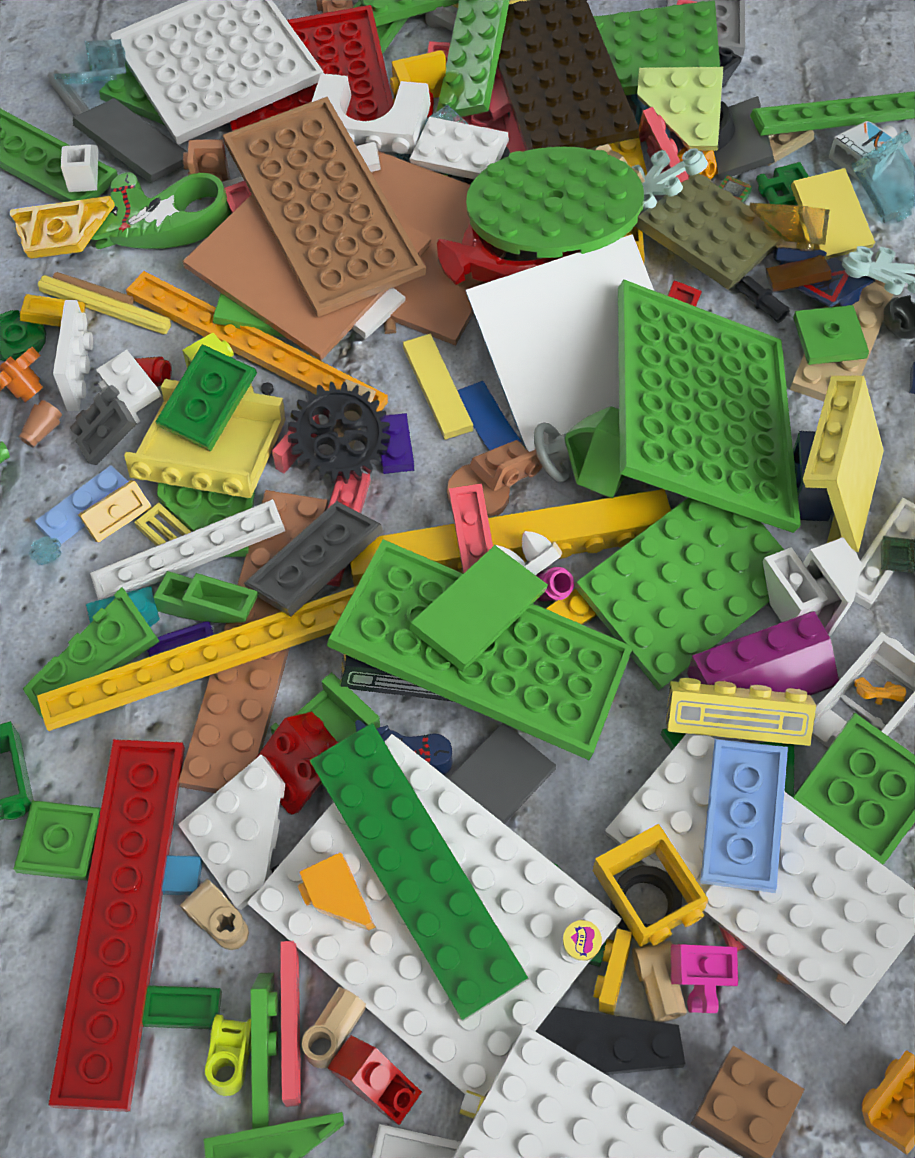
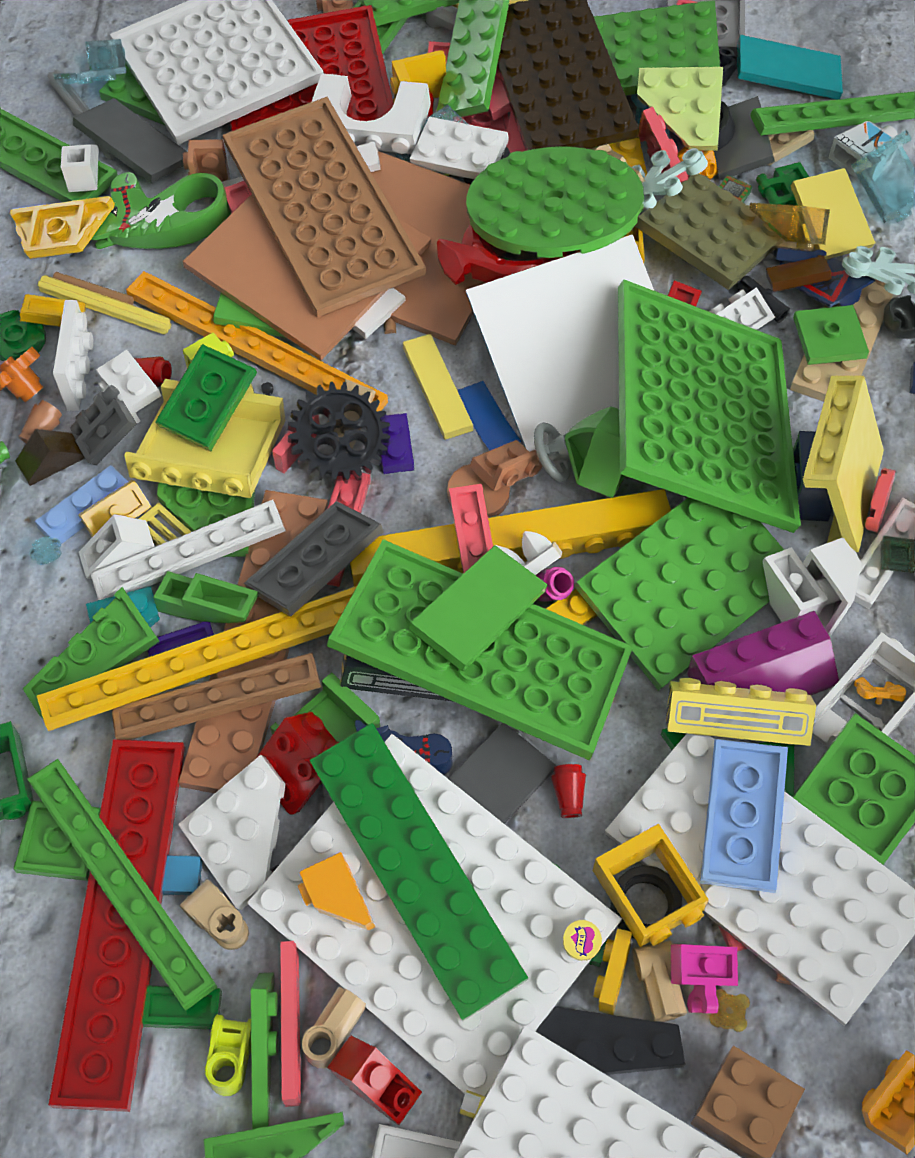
(47, 454): none -> dark brown slope
(115, 541): none -> white slope
(123, 885): none -> bright green tile
(216, 697): none -> medium nougat tile
(569, 789): none -> red cone
(730, 1021): none -> clear yellow plate
(746, 309): none -> white bracket
(789, 67): none -> teal tile
(880, 499): none -> coral tile

